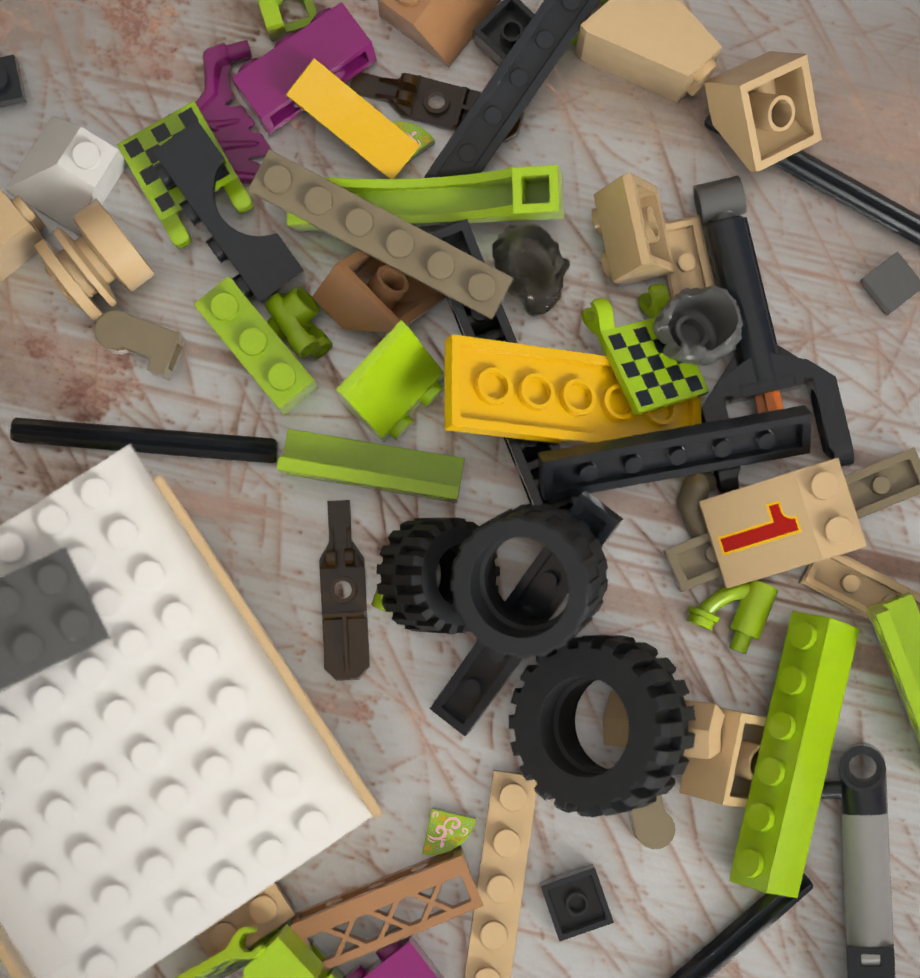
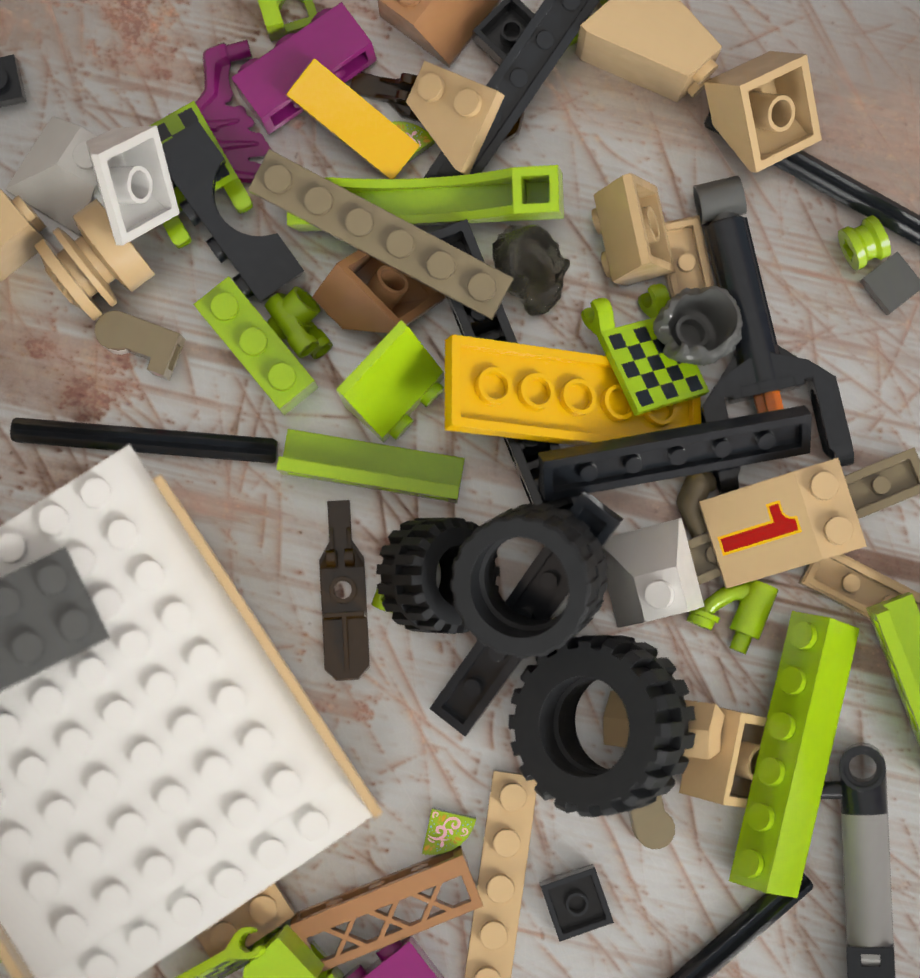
(133, 180): none -> white slope
(454, 112): none -> tan wing
(651, 574): none -> white slope
(864, 242): none -> lime wheel

